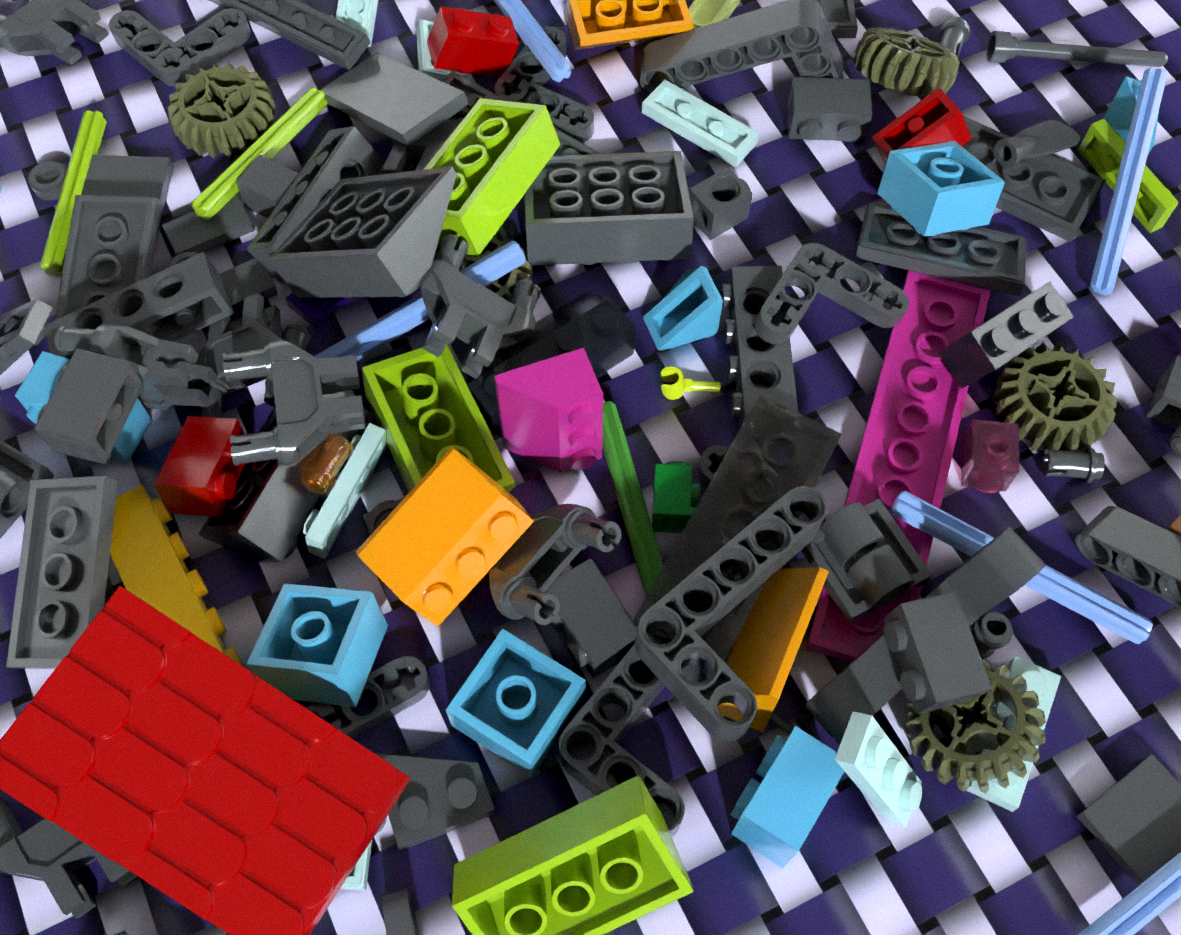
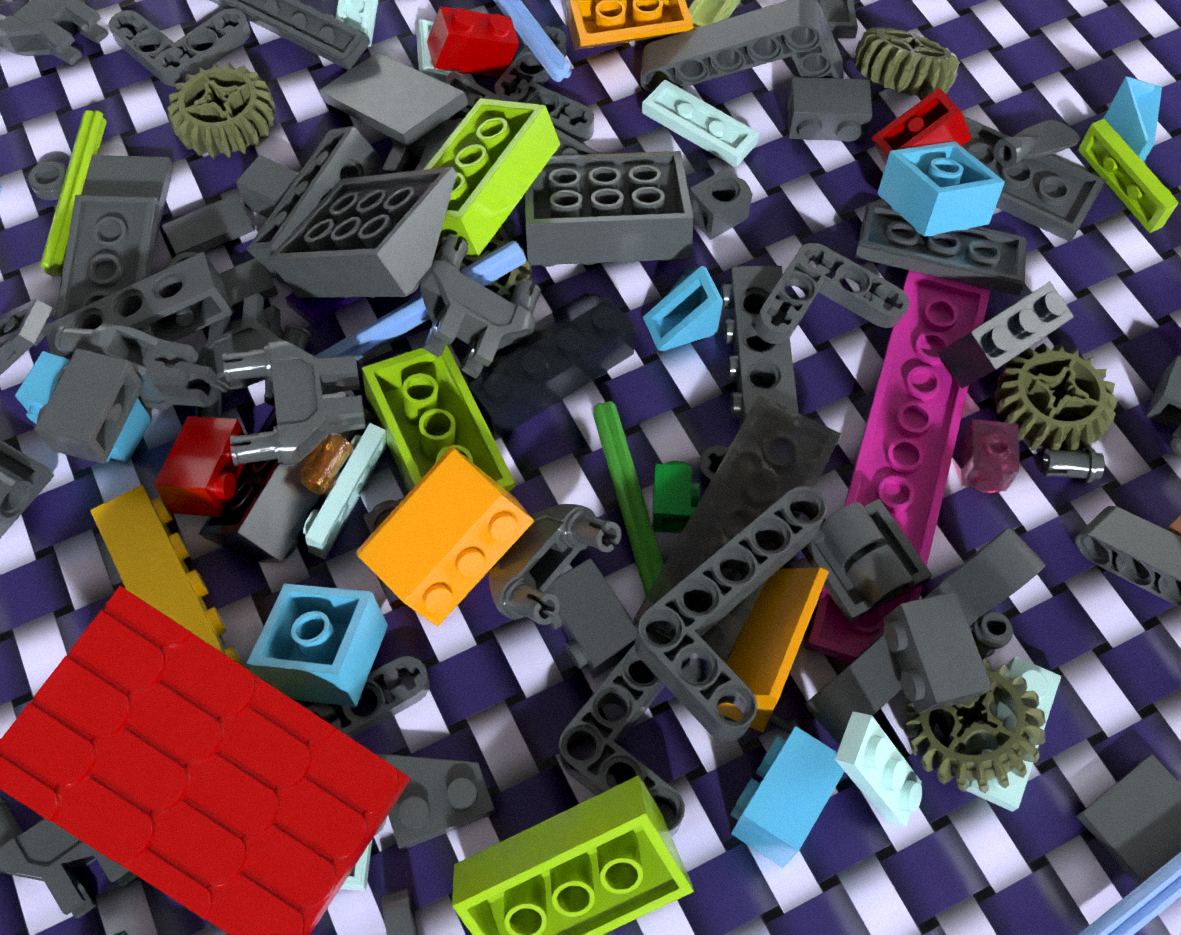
(61, 567): dark grey plate -> none
(267, 145): lime axle -> none
(517, 702): medium azure brick -> none
(552, 411): dark pink slope -> none
(676, 390): neon yellow hand -> none
(954, 34): dark grey pin -> none
(1004, 46): dark grey piece -> none
(1047, 582): light blue axle -> none
(1128, 181): light blue axle -> none

